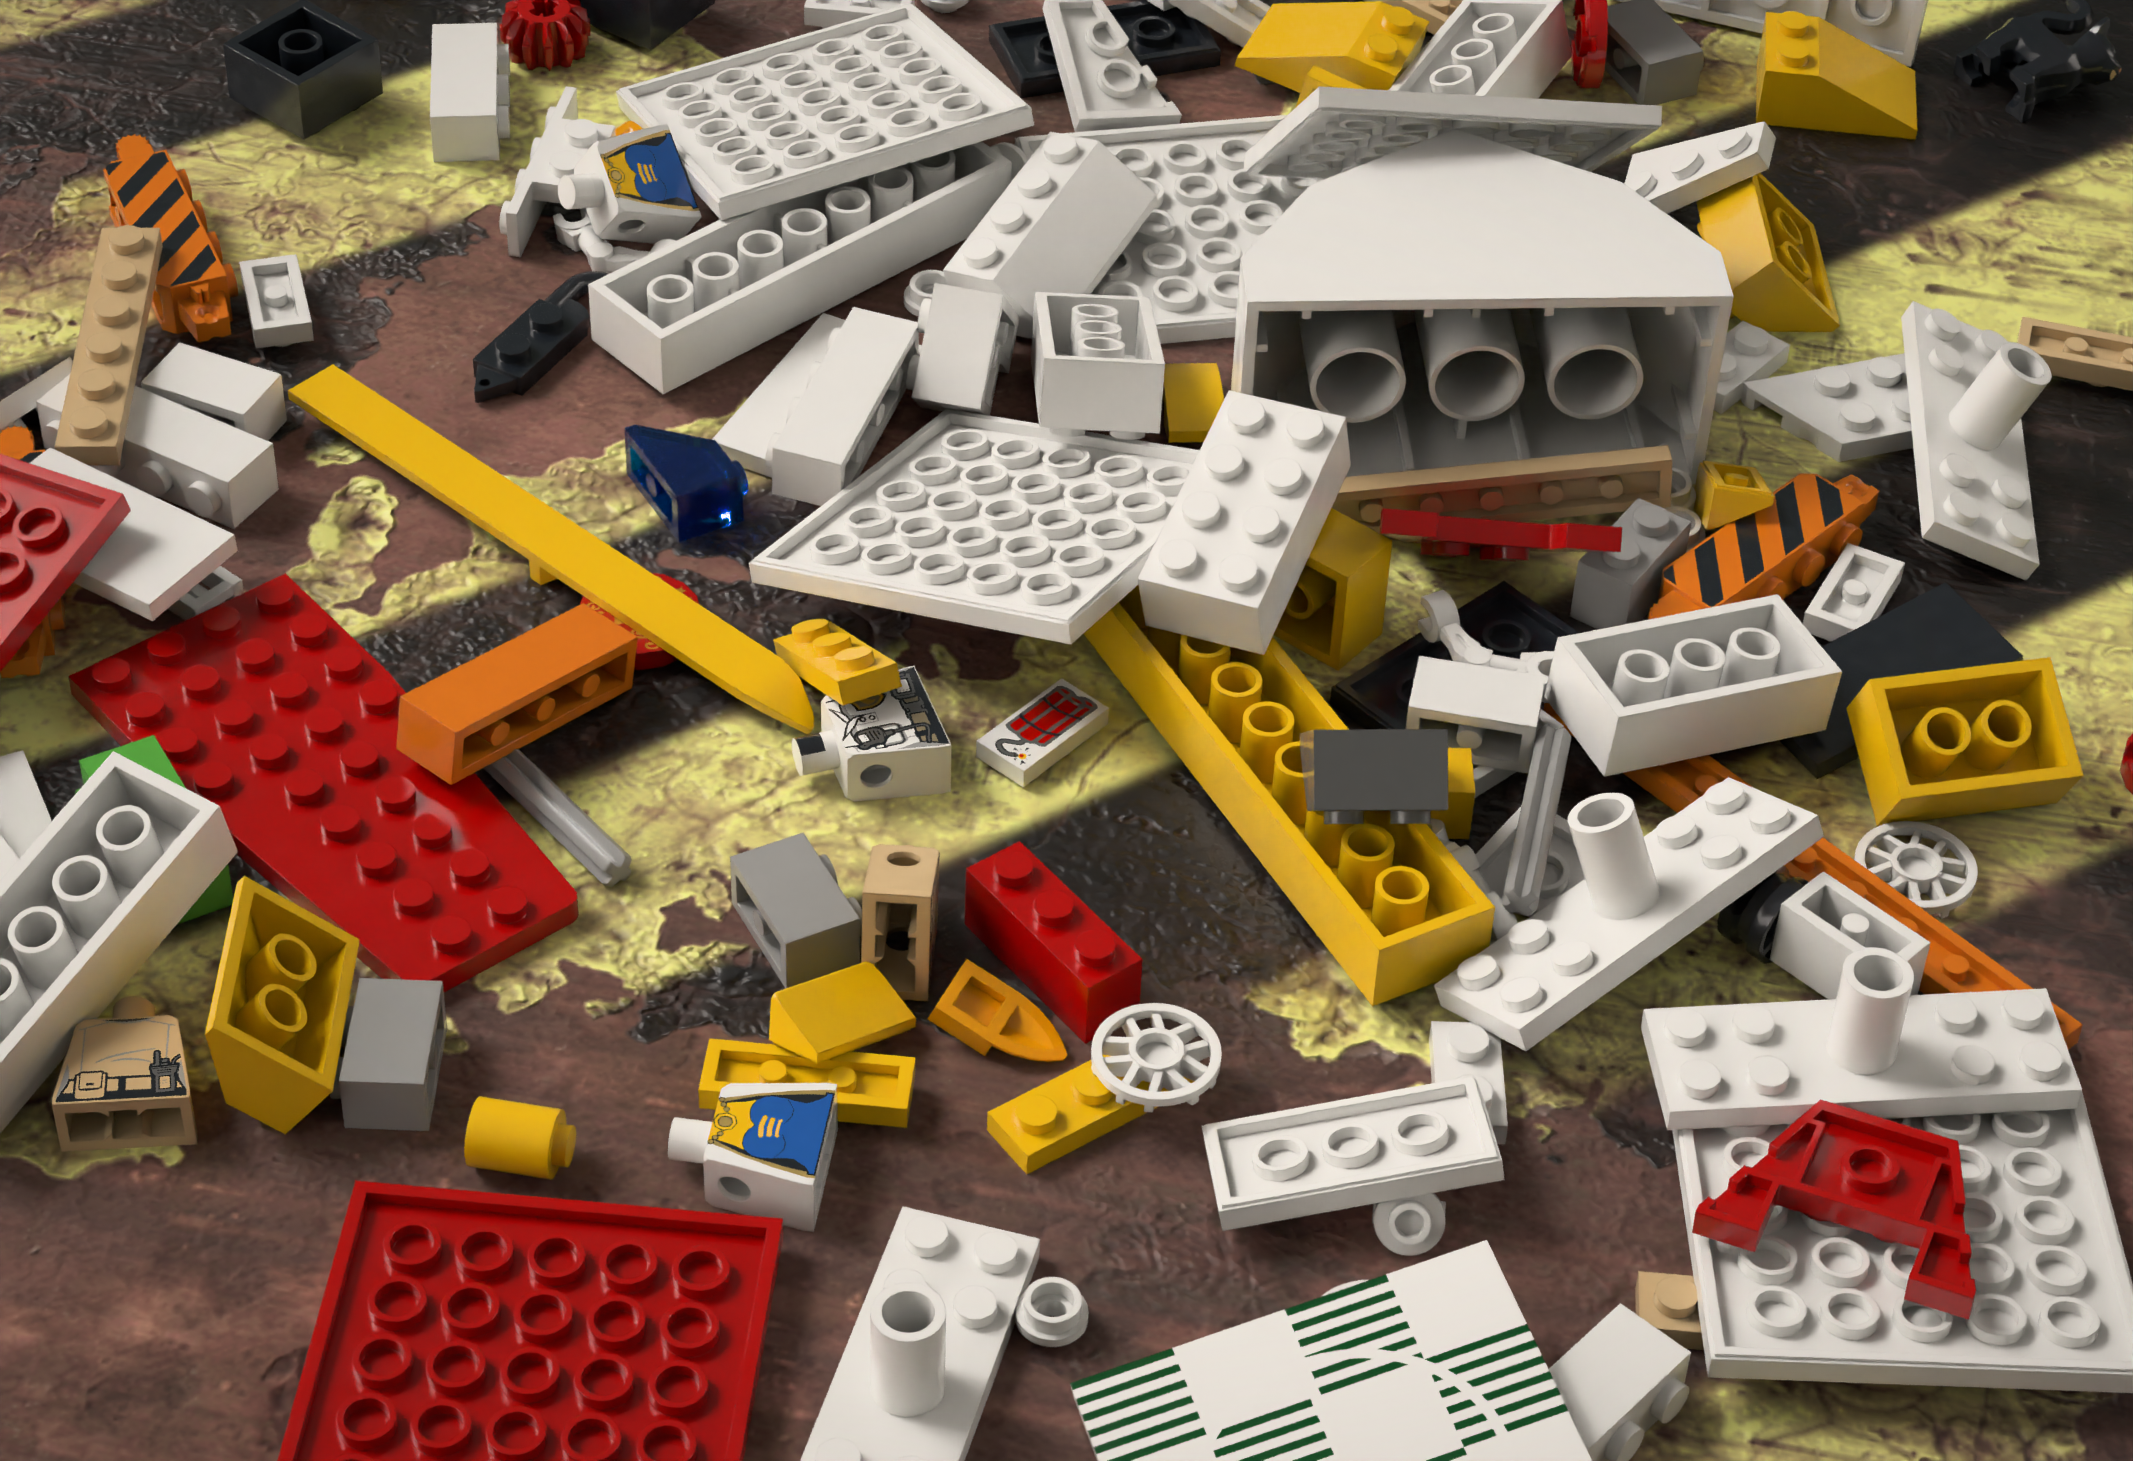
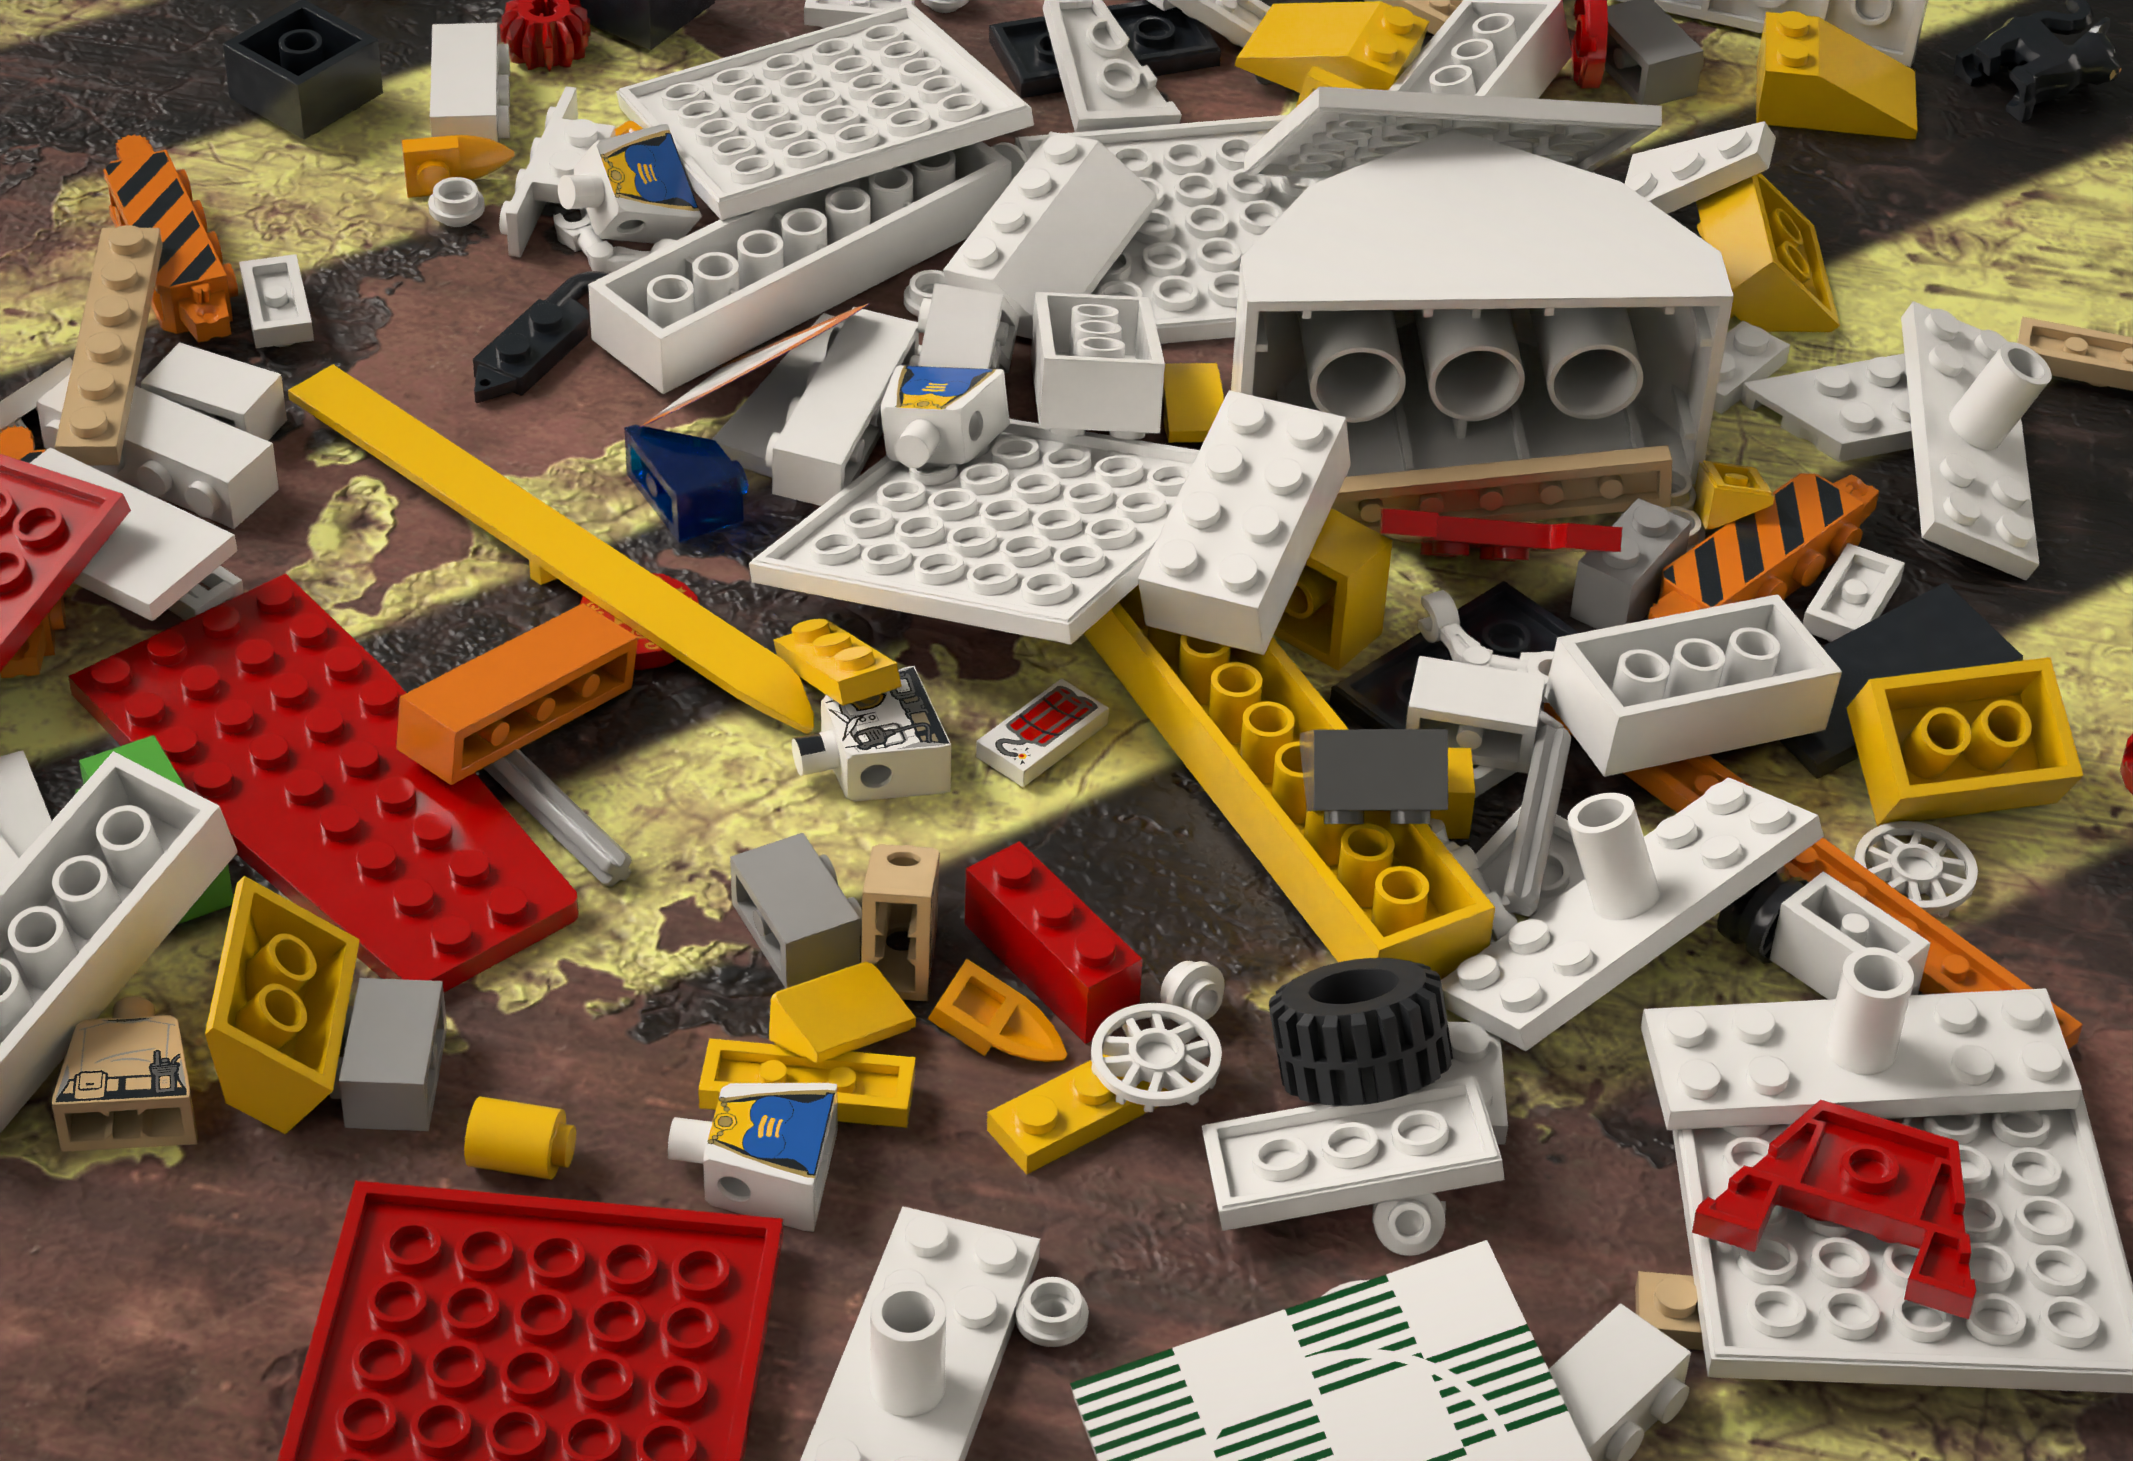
(445, 157): none -> light orange plate
(456, 202): none -> white plate
(752, 361): none -> sticker
(942, 413): none -> white torso
(1194, 987): none -> white plate
(1361, 1031): none -> black tyre

